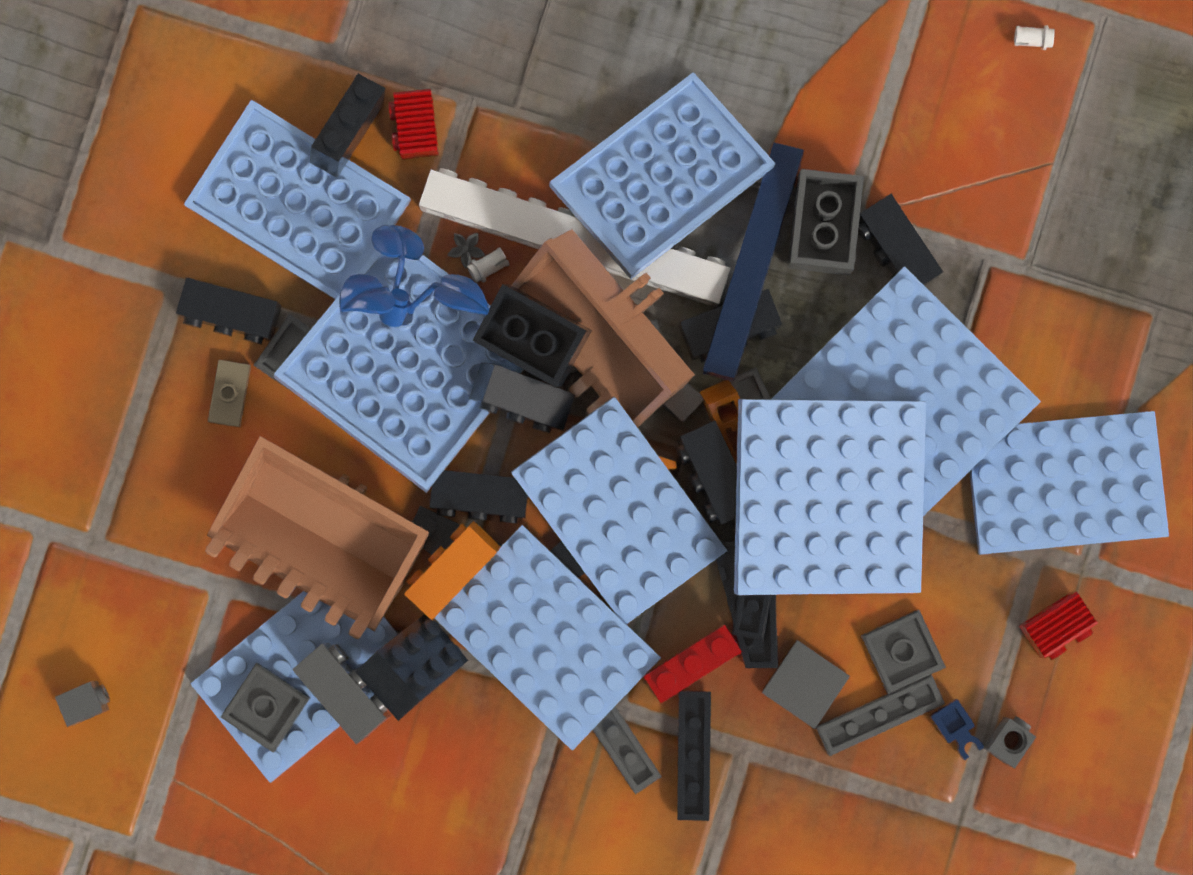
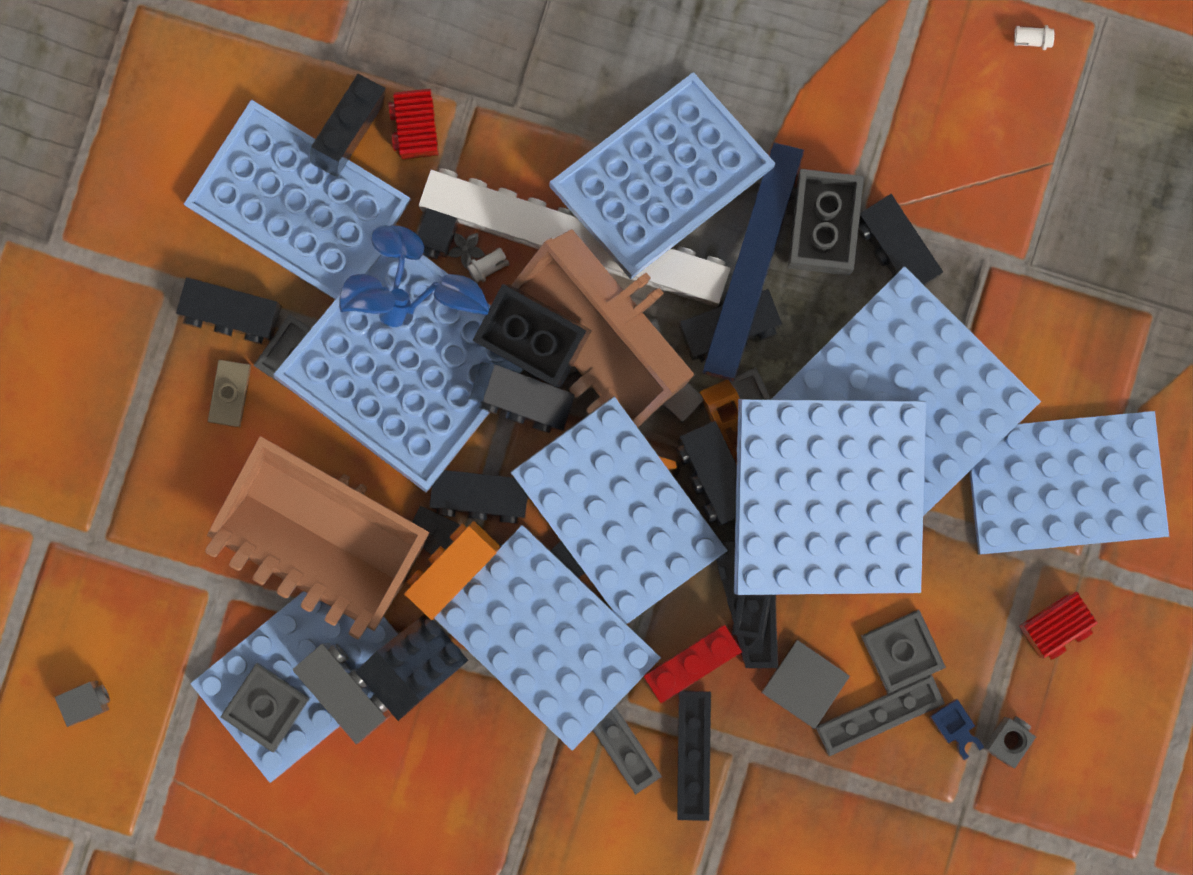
(437, 233): none -> black brick

